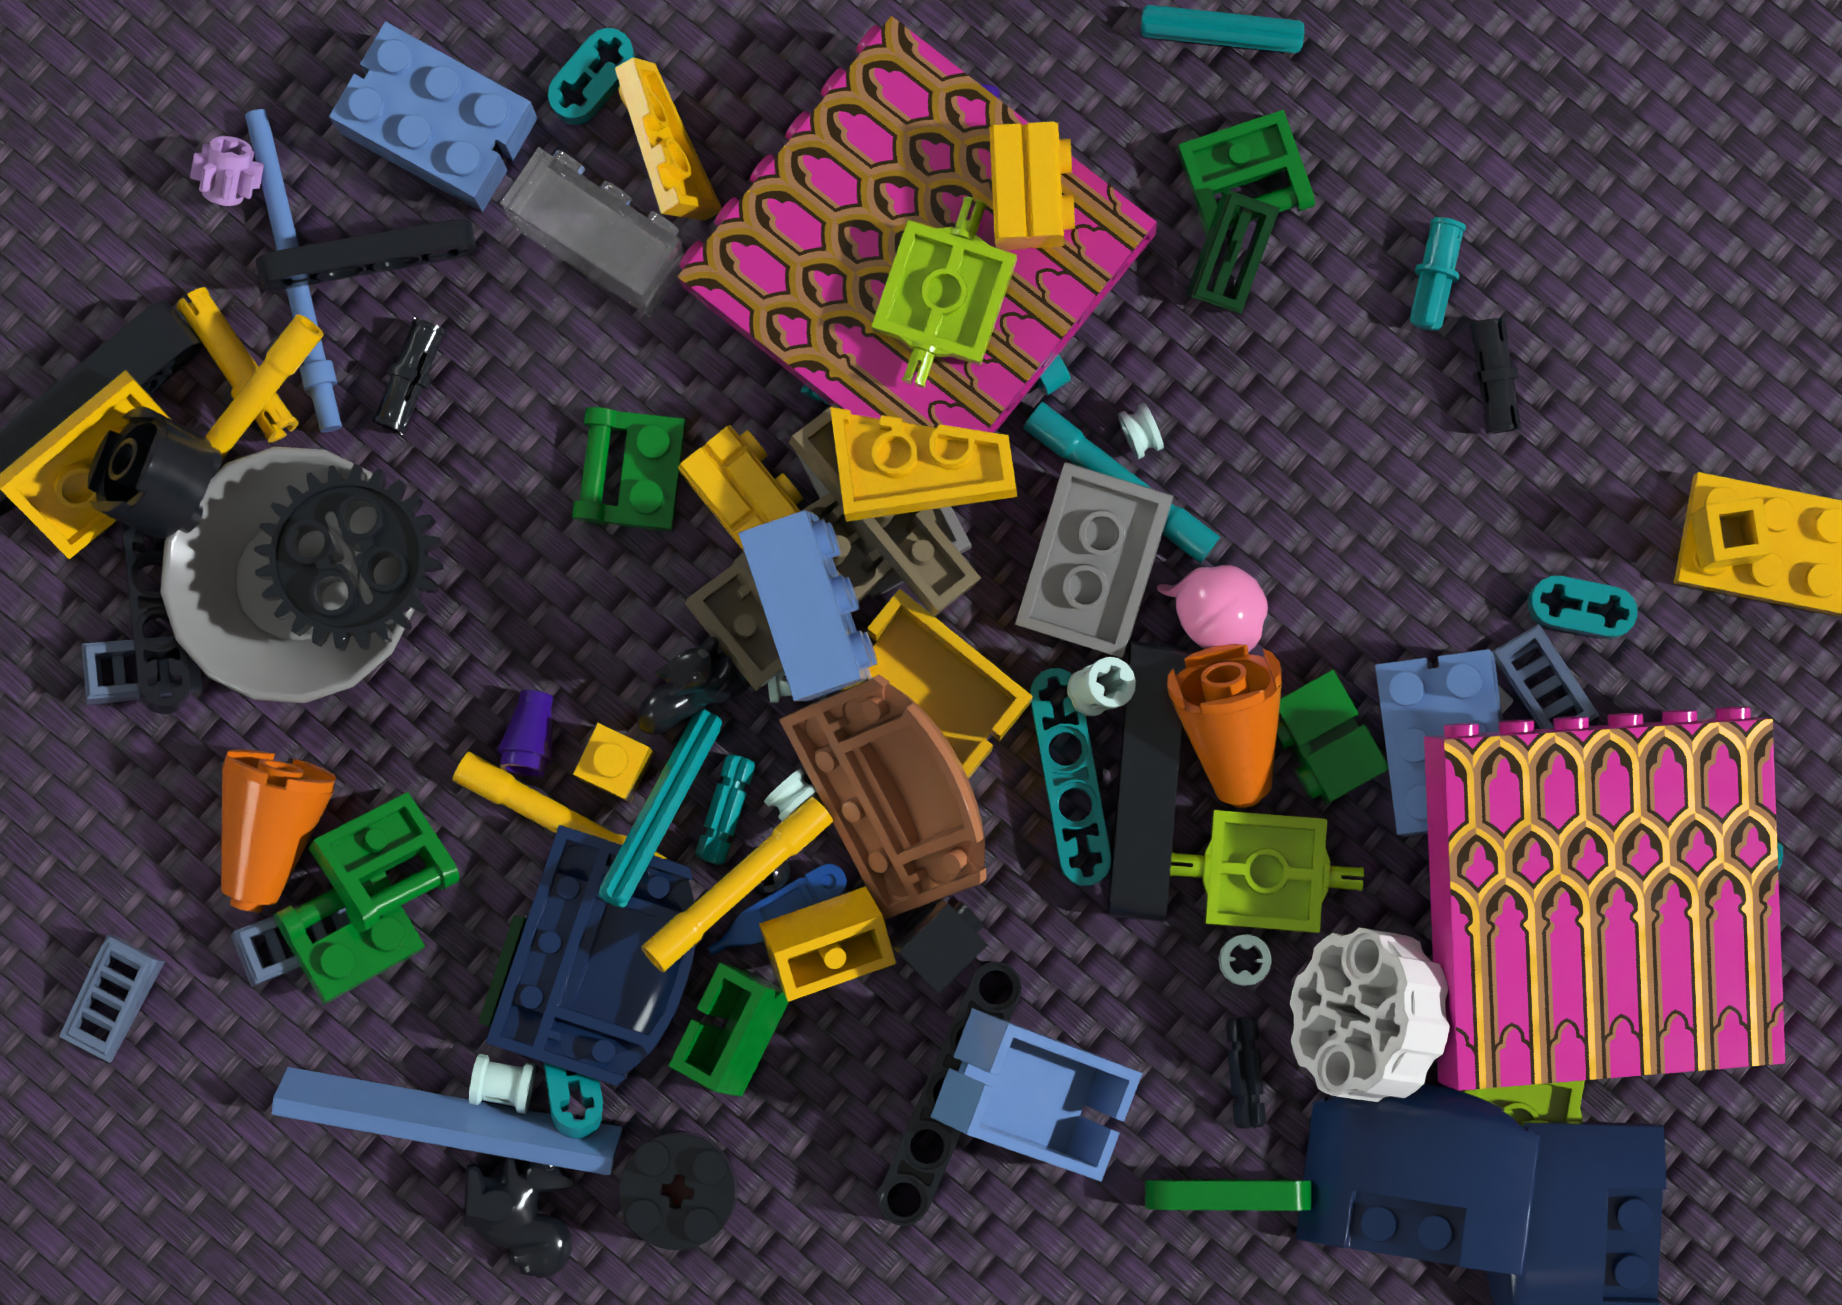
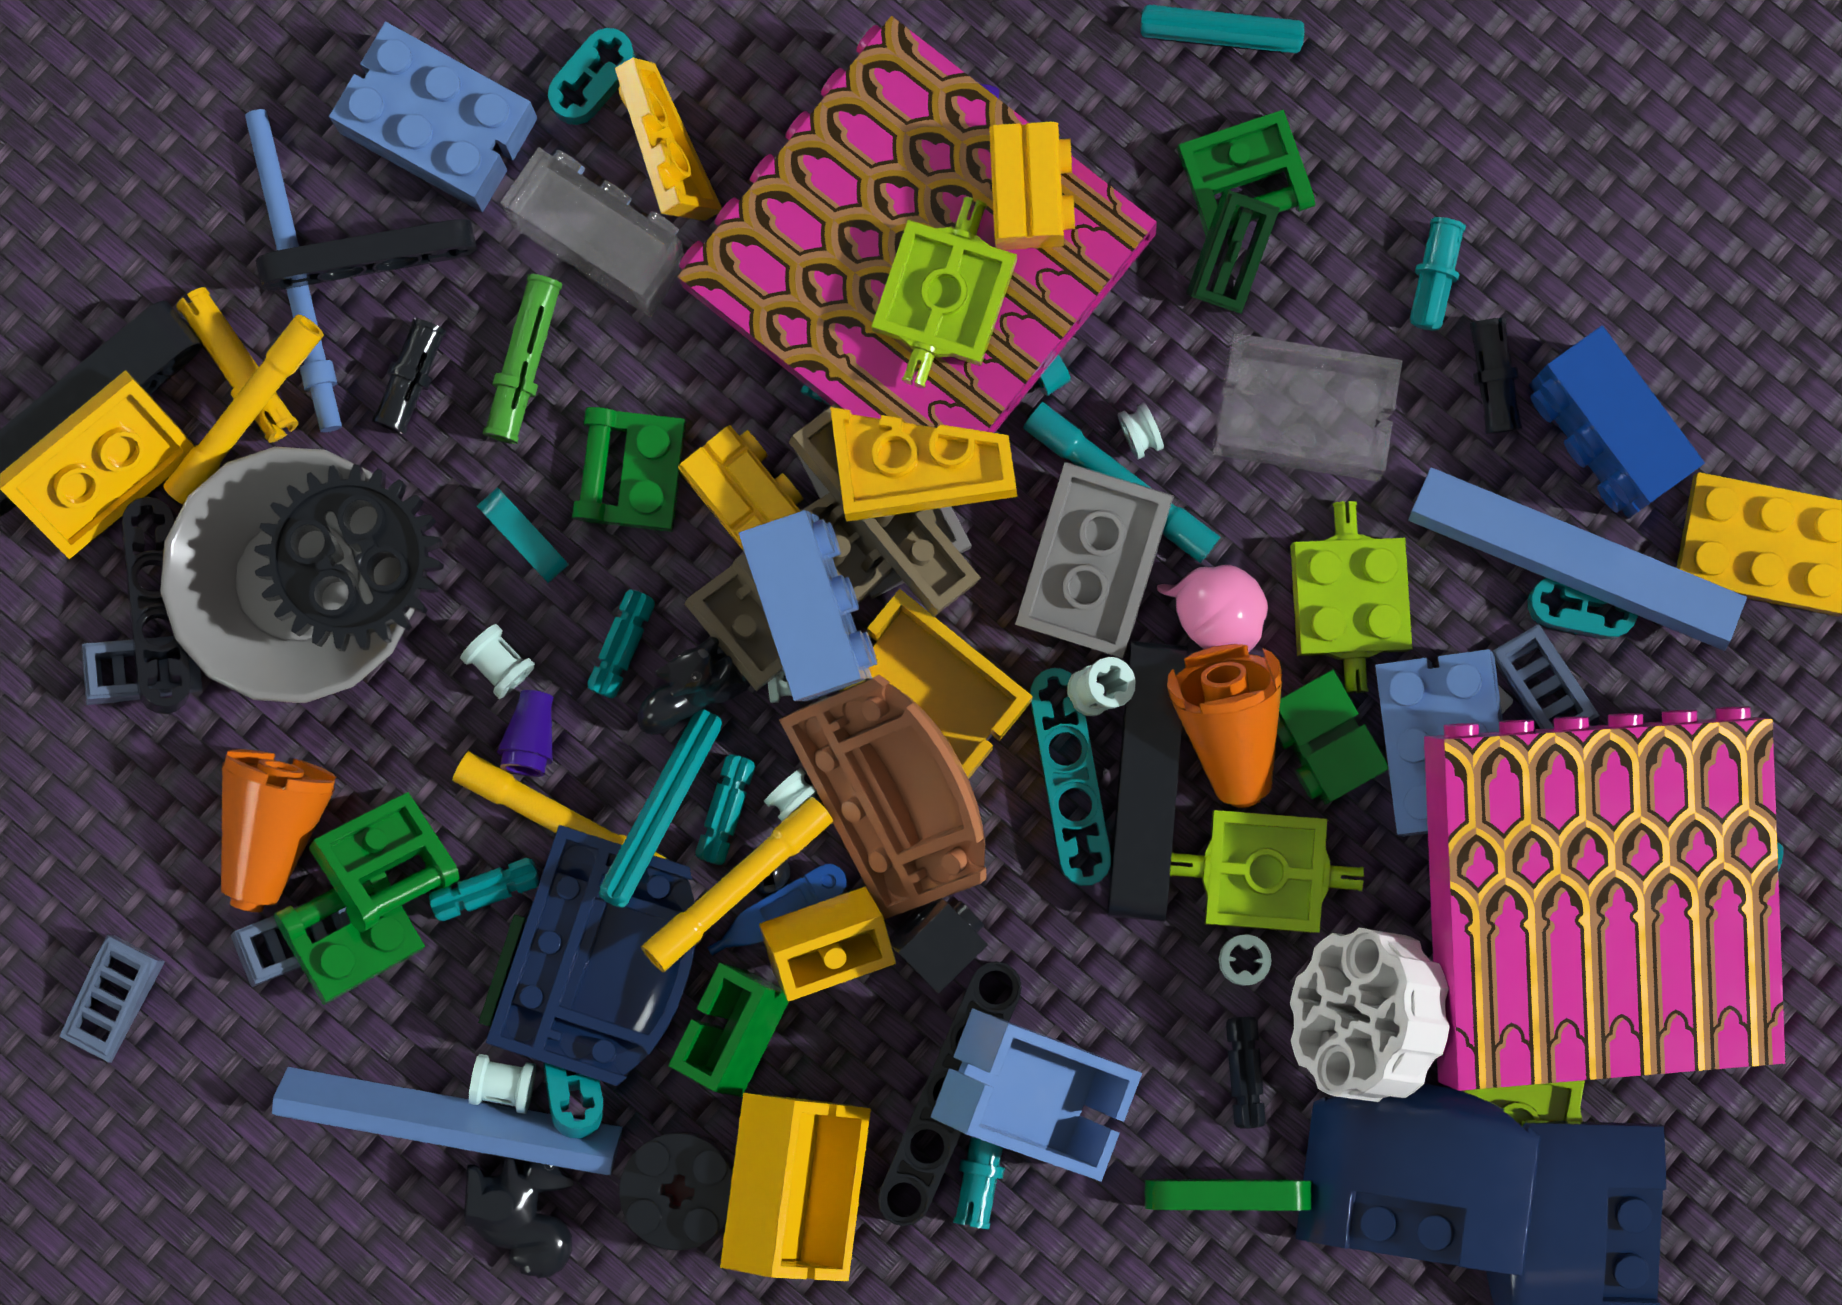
(153, 474): black brick -> none
(226, 171): lavender gear -> none
(484, 889): none -> teal axle
(497, 661): none -> light aqua bush
(517, 377): none -> bright green pin
(522, 535): none -> teal beam
(614, 762): yellow brick -> none
(621, 643): none -> teal axle
(795, 1188): none -> yellow piece
(979, 1183): none -> teal pin
(1306, 407): none -> clear piece
(1351, 597): none -> lime plate
(1578, 559): none -> medium blue tile
(1613, 423): none -> blue piece
(1731, 533): yellow brick -> none

